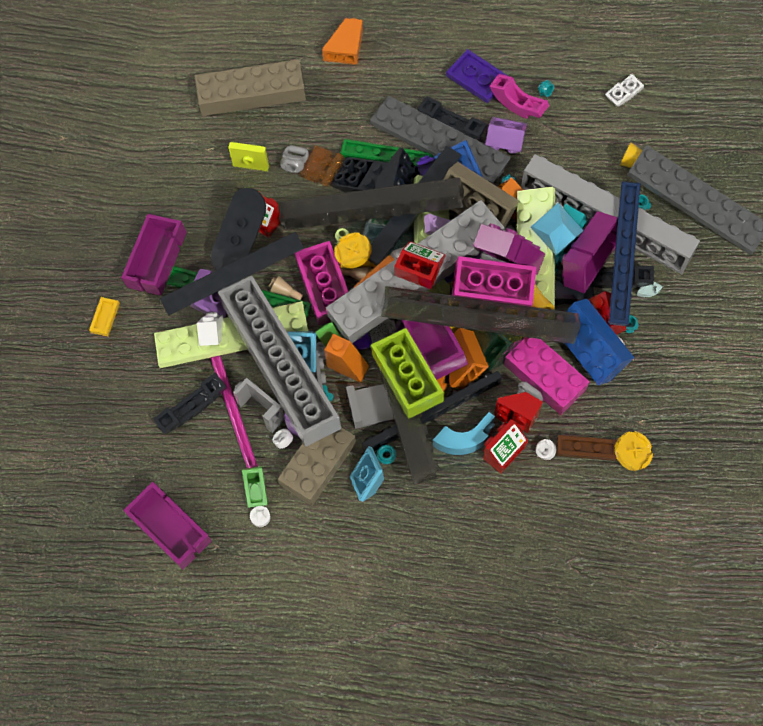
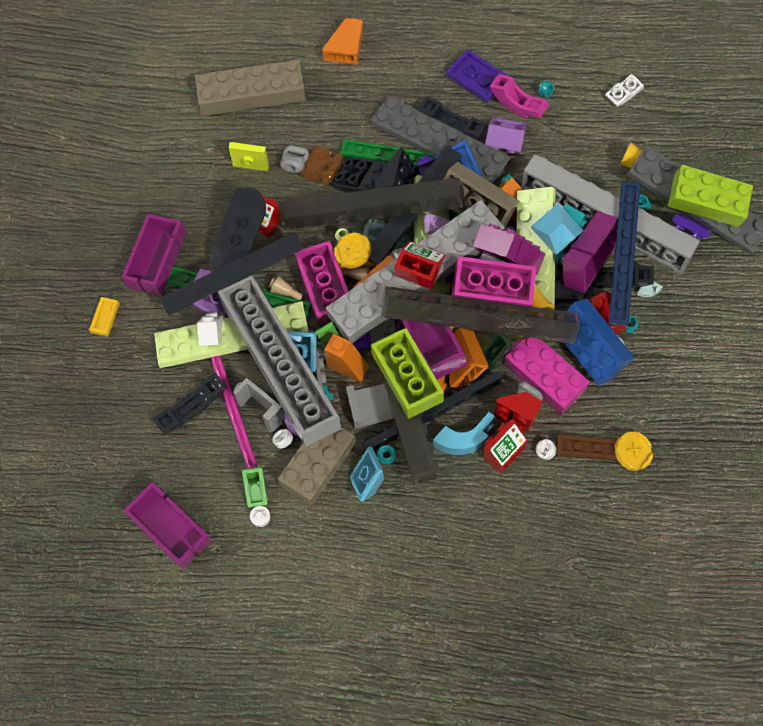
(685, 223): none -> dark purple plate
(710, 195): none -> lime brick

